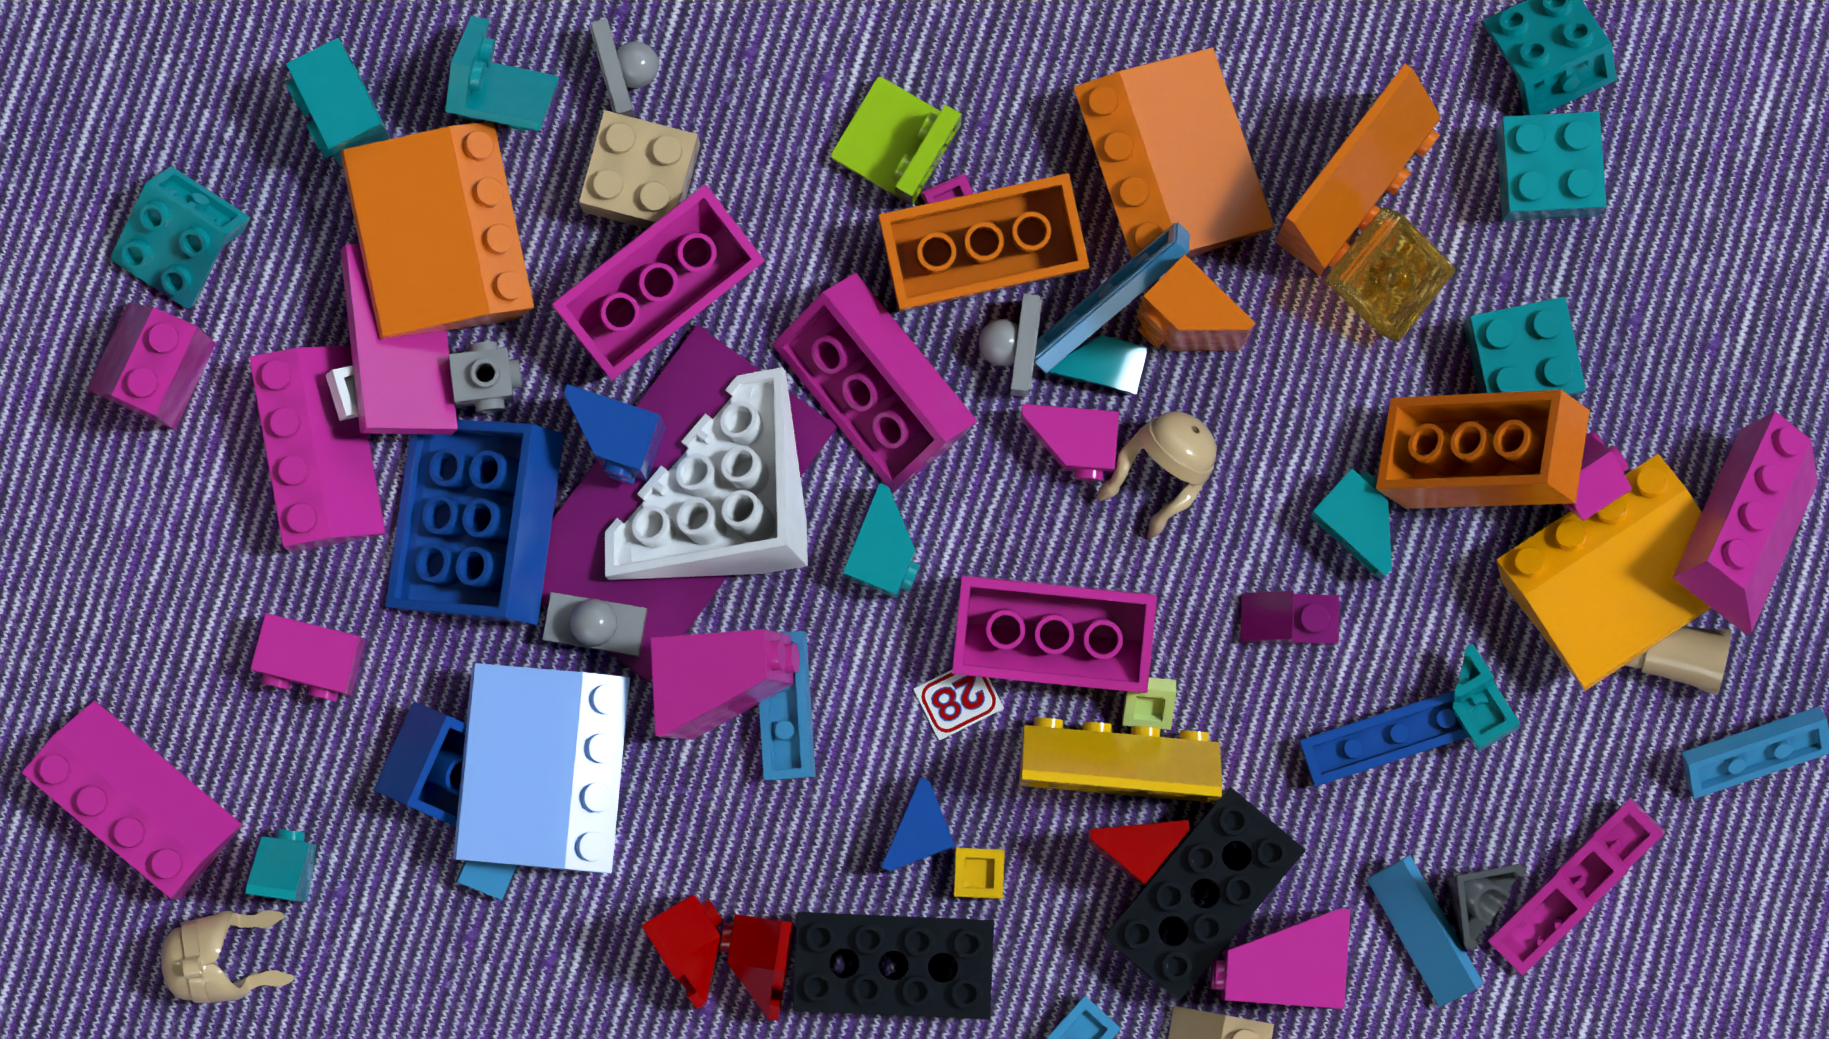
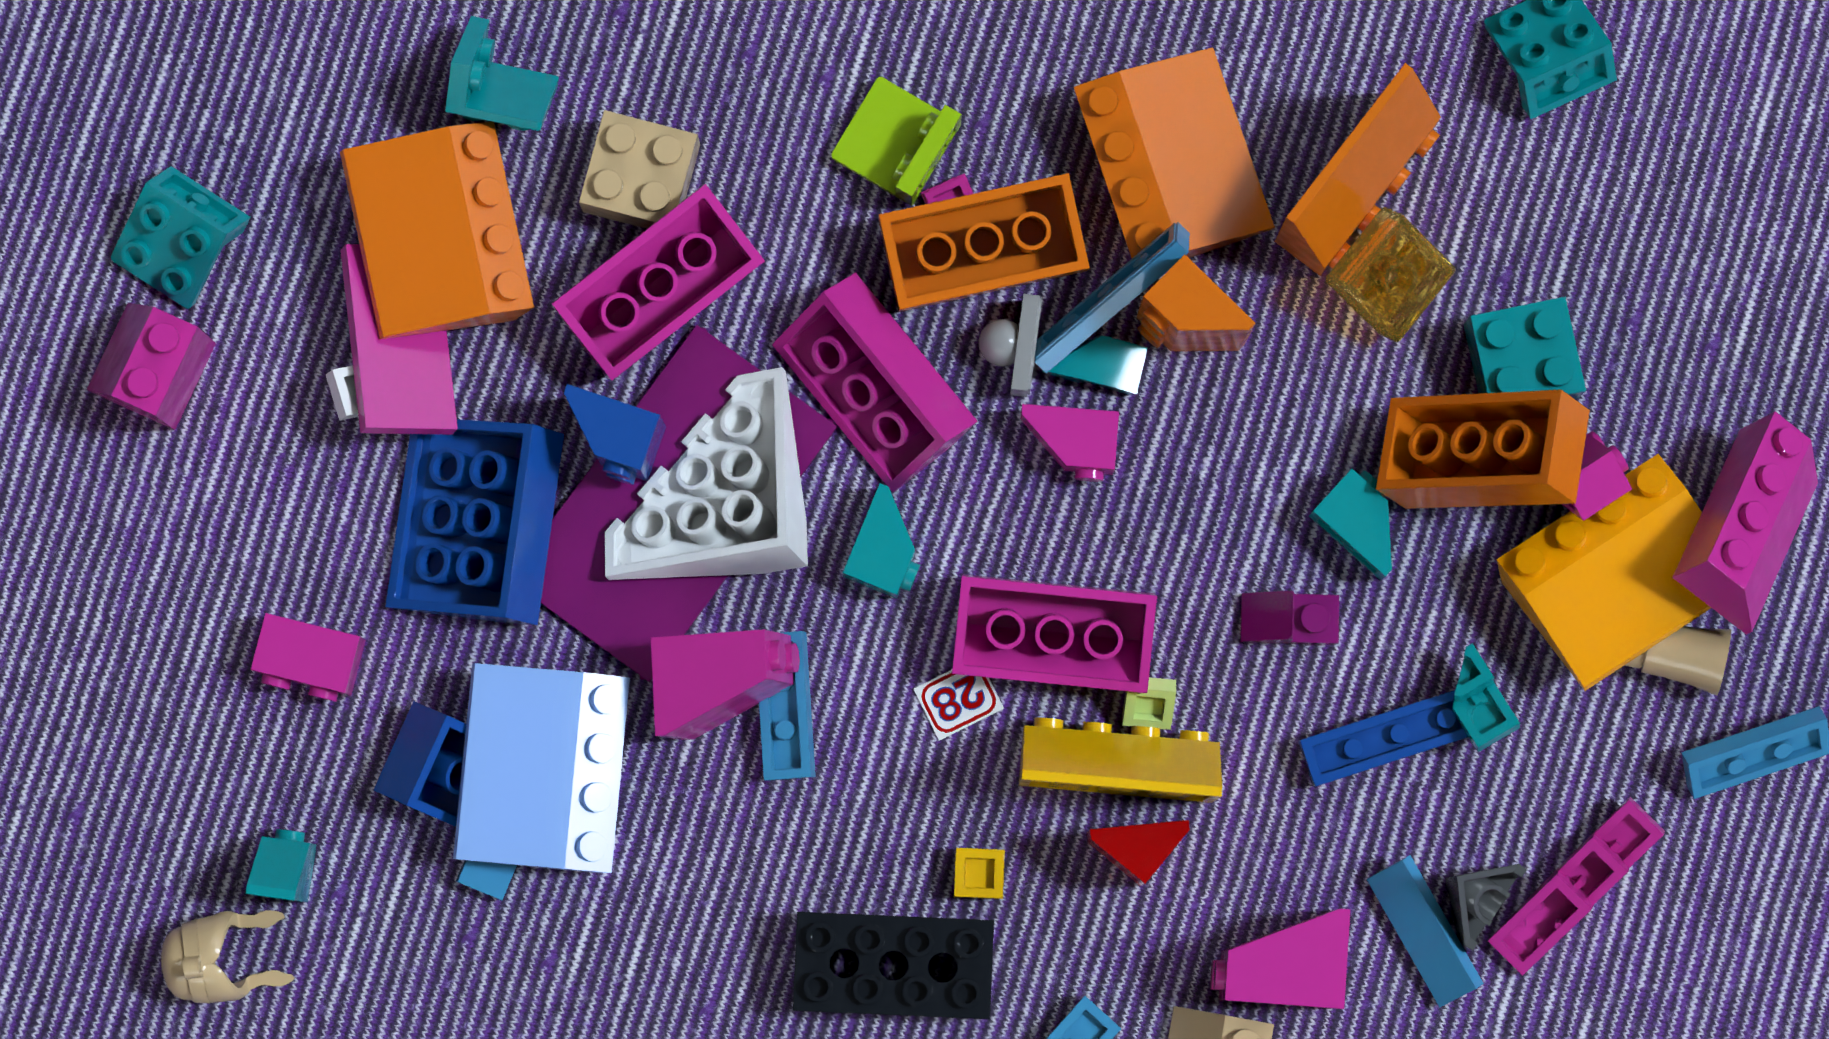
(132, 799): dark pink slope -> none
(315, 462): dark pink slope -> none
(336, 97): teal brick -> none
(471, 365): light grey brick -> none
(595, 624): light grey tile -> none
(629, 66): light grey tile -> none
(689, 944): red slope -> none
(759, 958): red slope -> none
(920, 831): blue slope -> none
(1179, 446): tan hair -> none
(1238, 893): black brick -> none
(1551, 166): teal brick -> none

